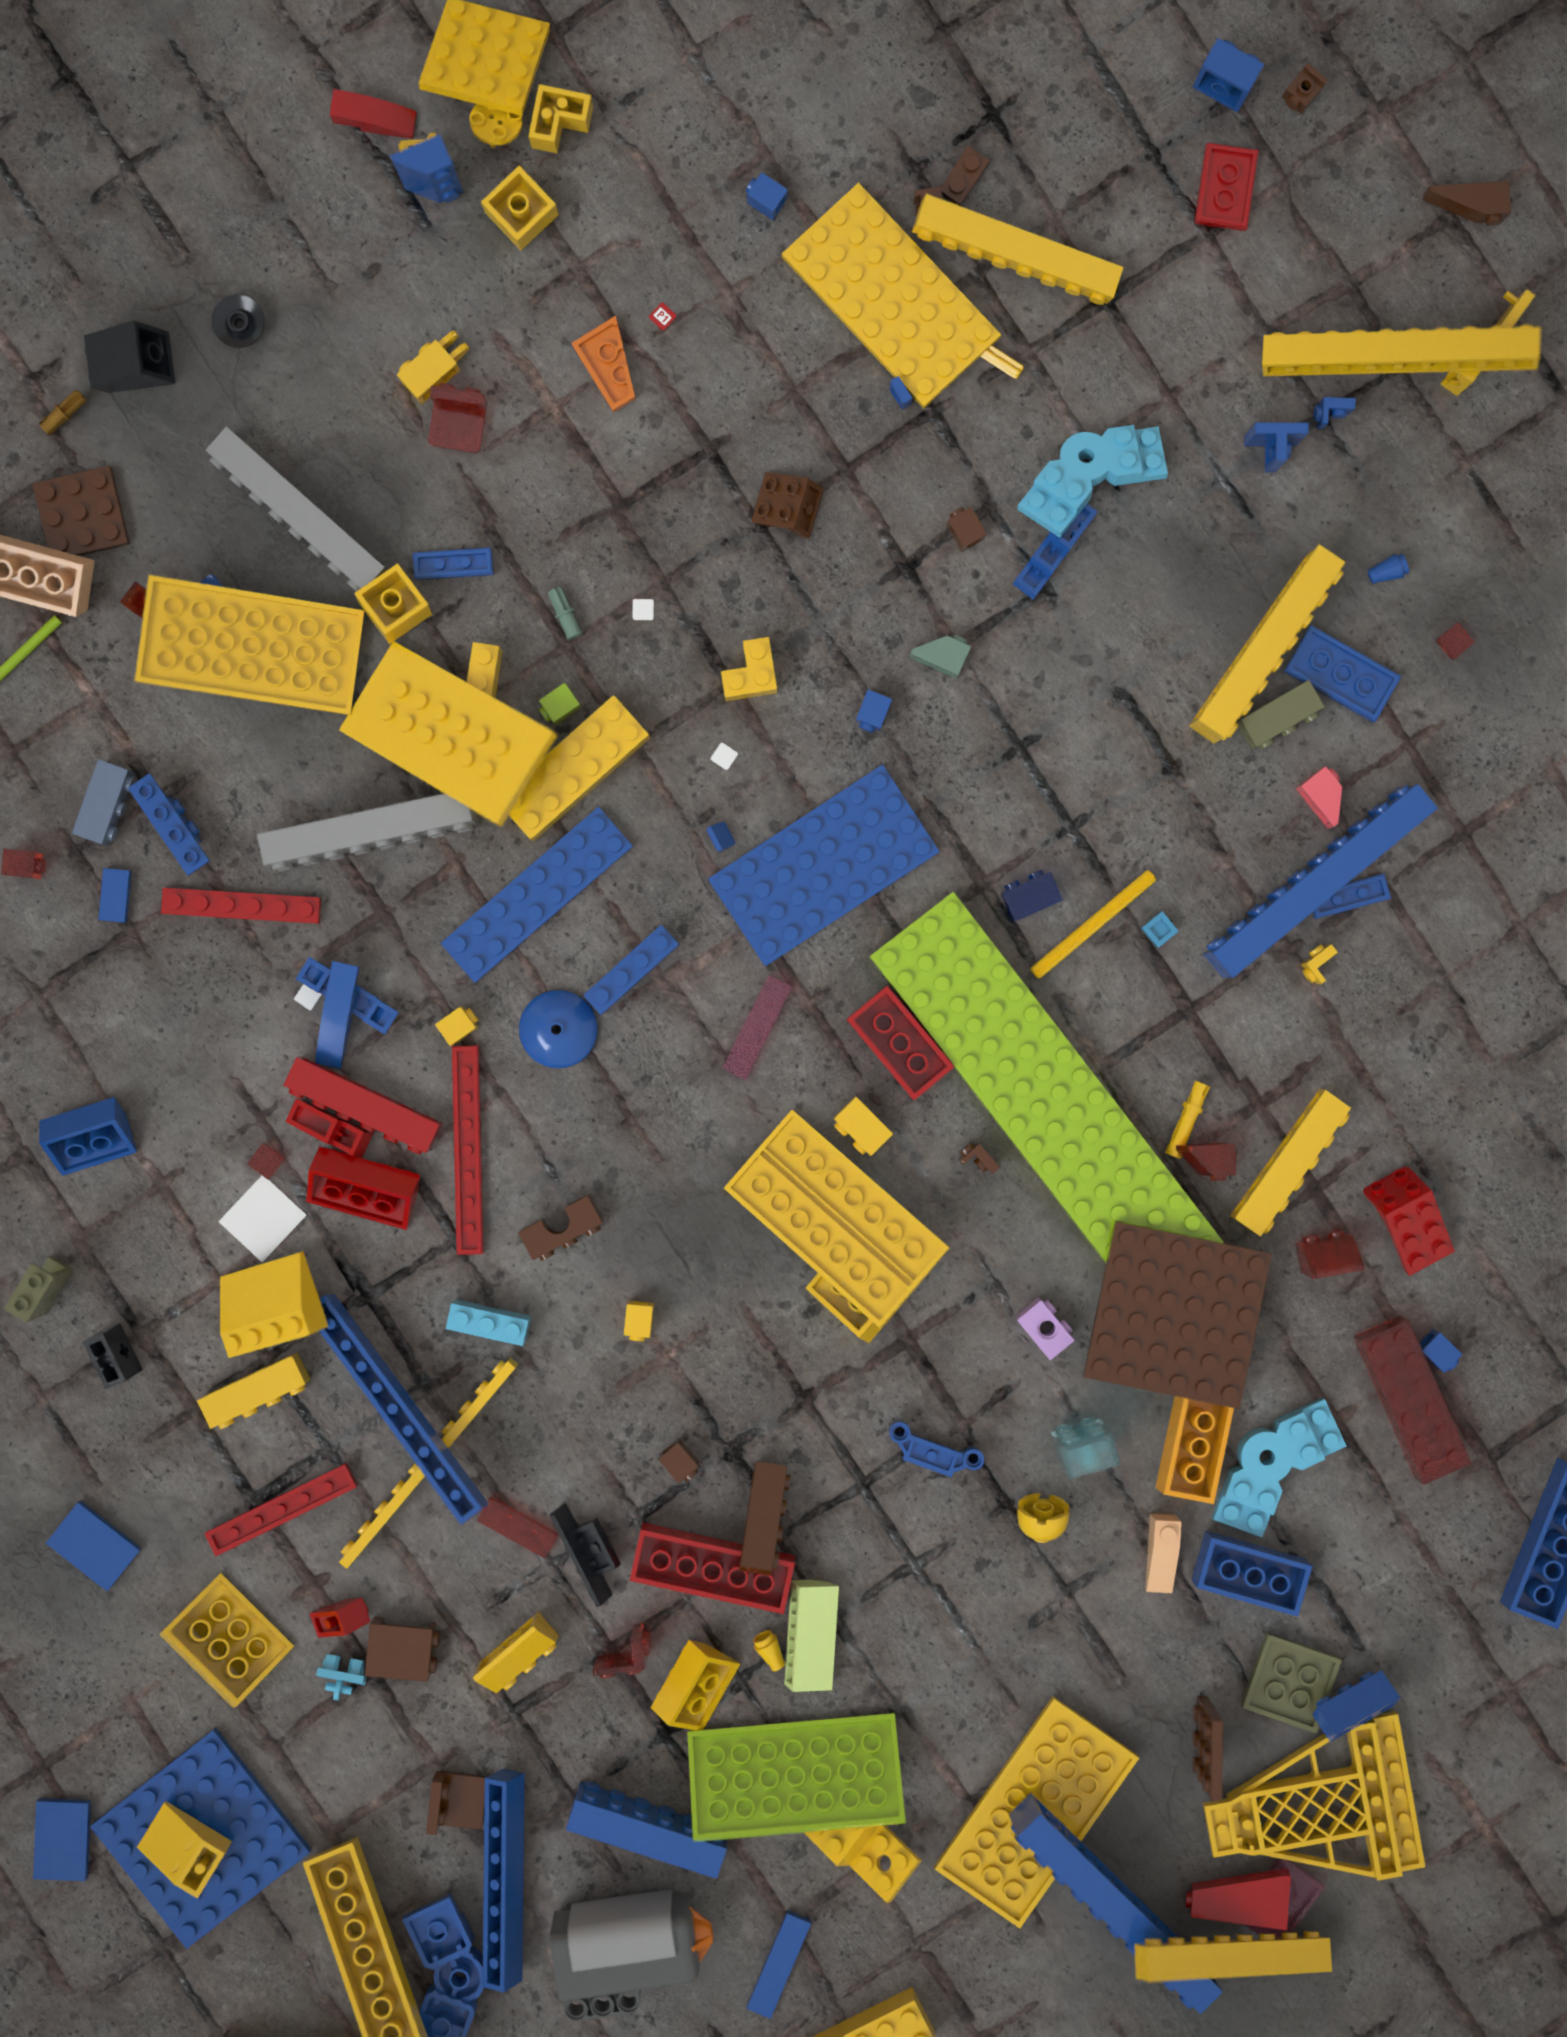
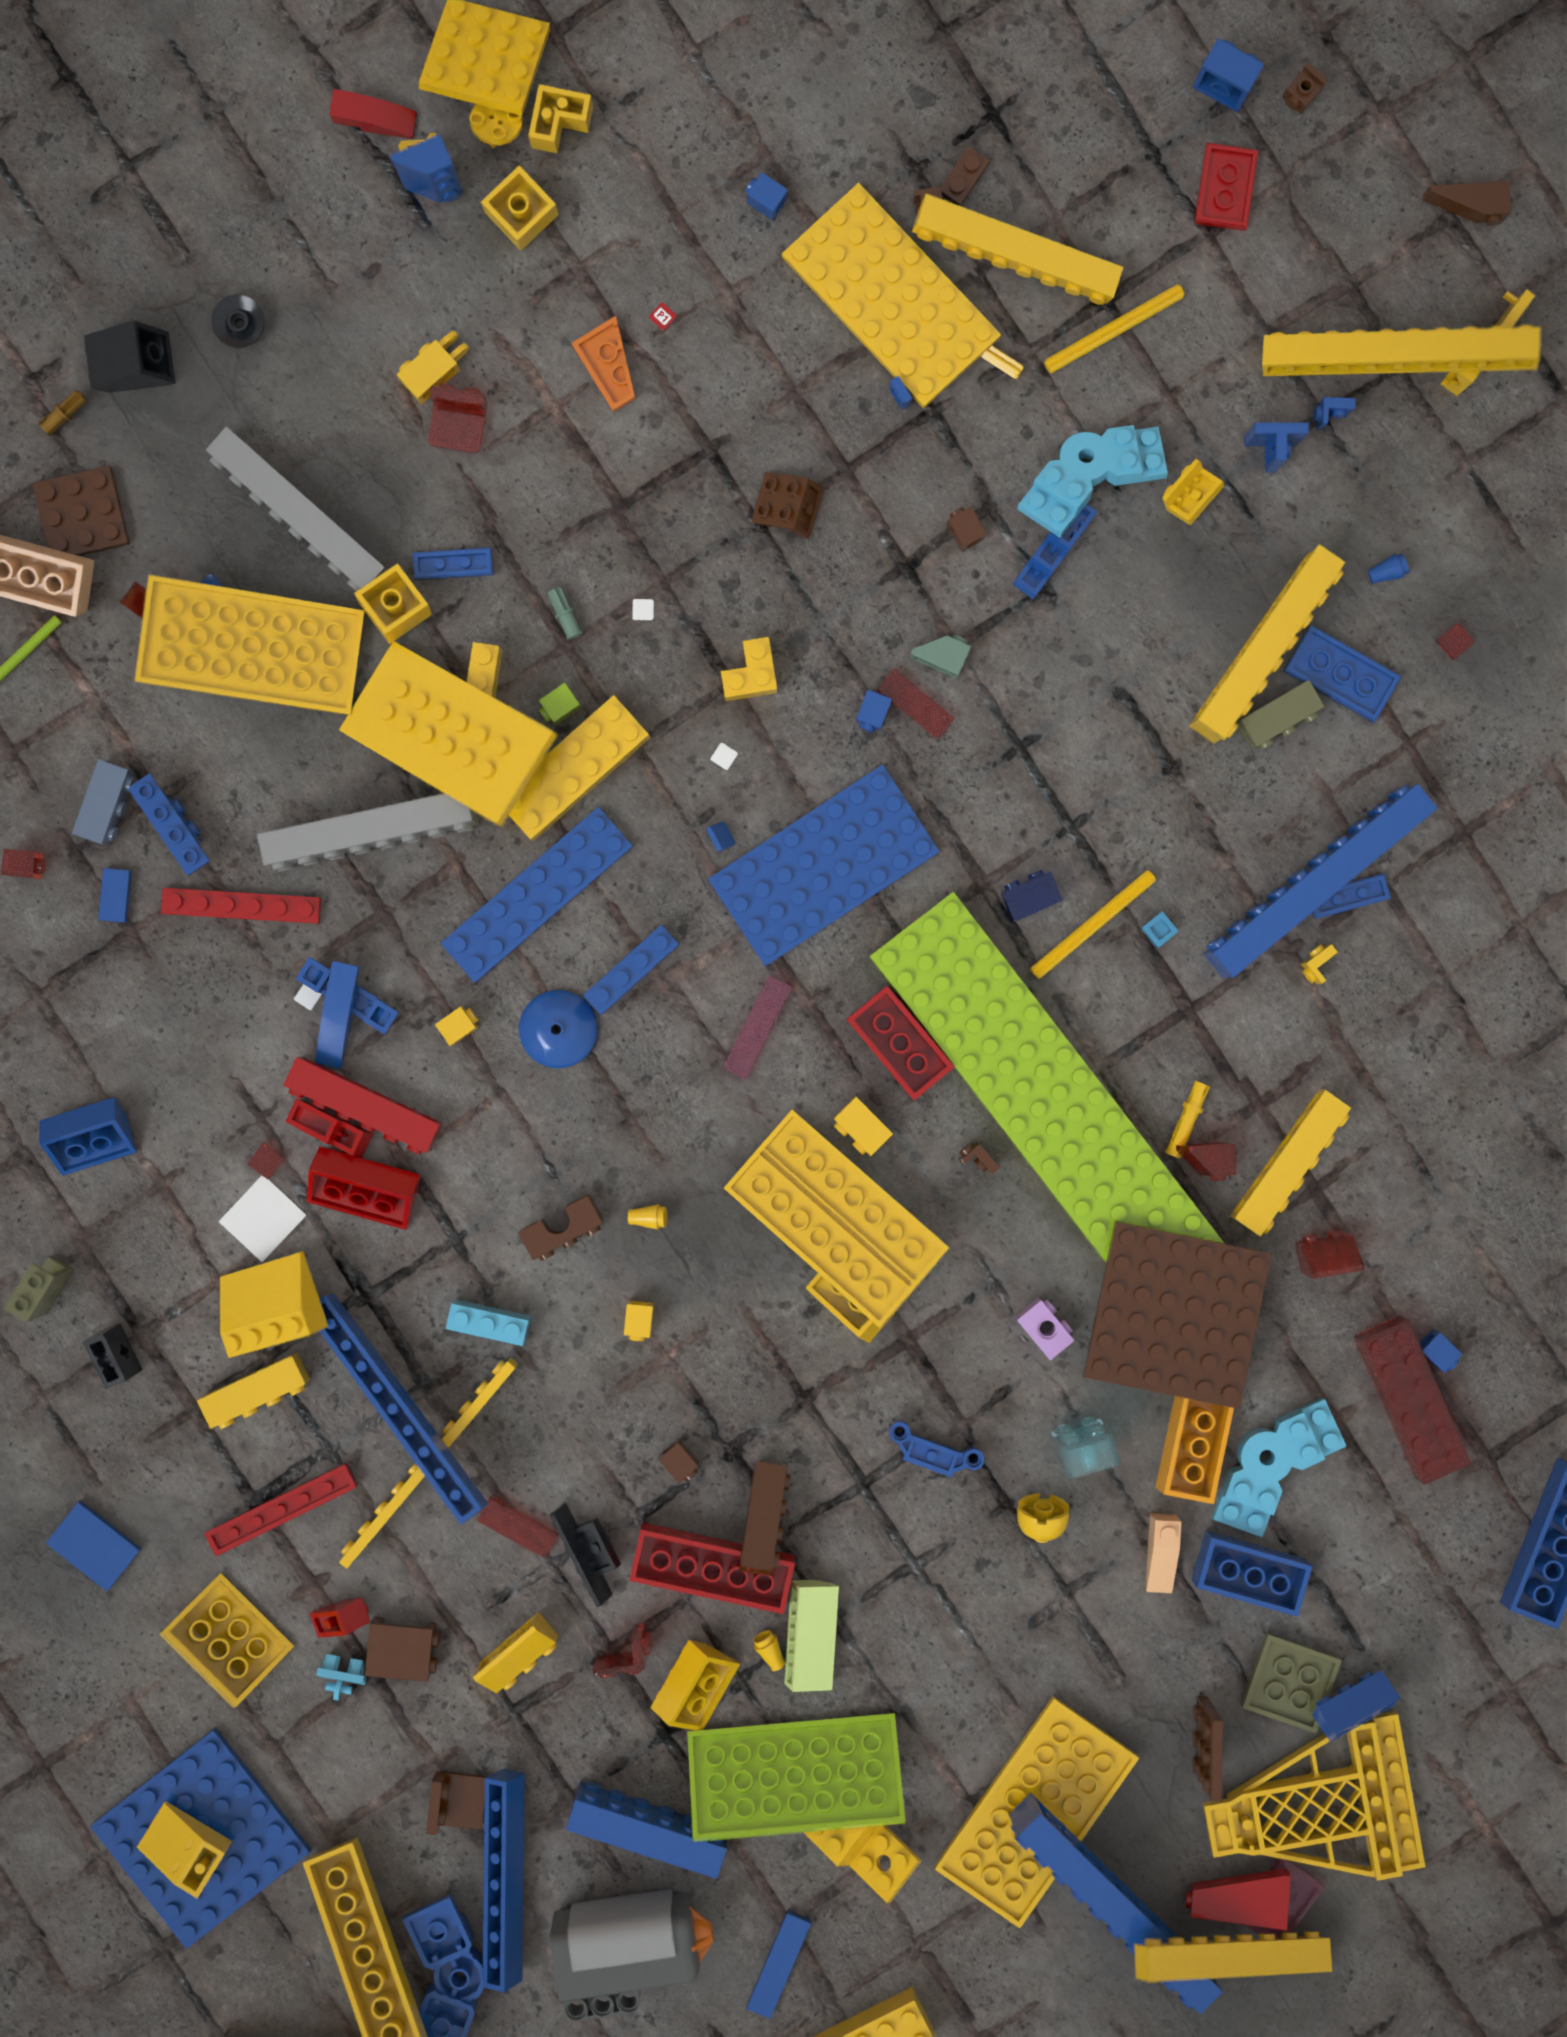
(62, 1839): blue tile -> none
(467, 1150): red tile -> none
(650, 1217): none -> yellow cone
(915, 704): none -> clear red tile
(1114, 328): none -> yellow axle
(1191, 492): none -> yellow bracket
(1323, 795): coral slope -> none
(1411, 1219): red bracket -> none

